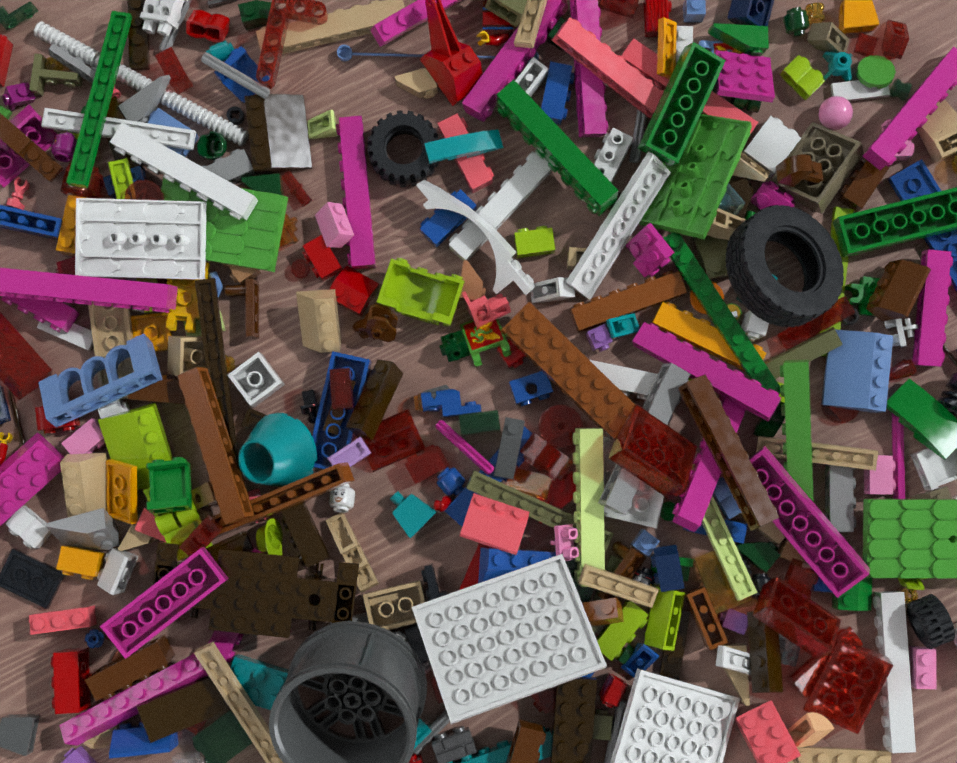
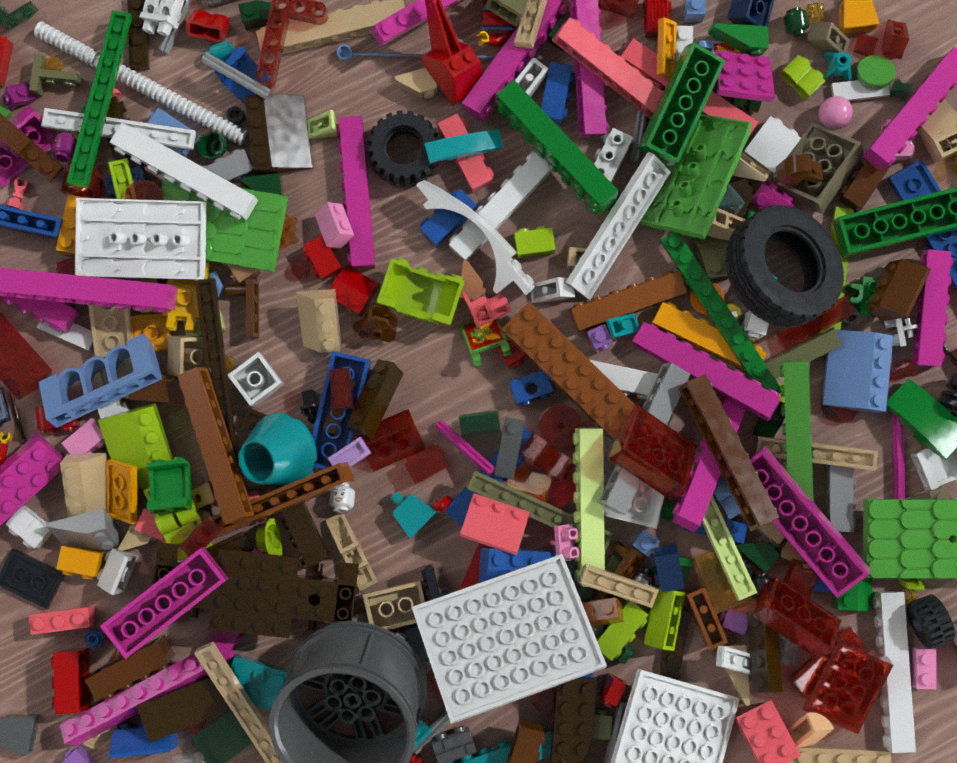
(73, 63): light grey plate -> none
(145, 101): light grey slope -> none
(172, 66): clear red brick -> none
(296, 188): clear red axle -> none
(446, 400): blue plate -> none
(450, 481): blue head -> none
(454, 346): dark green brick -> none
(641, 658): blue slope -> none
(649, 251): dark pink plate -> none
(880, 481): bright pink brick -> none

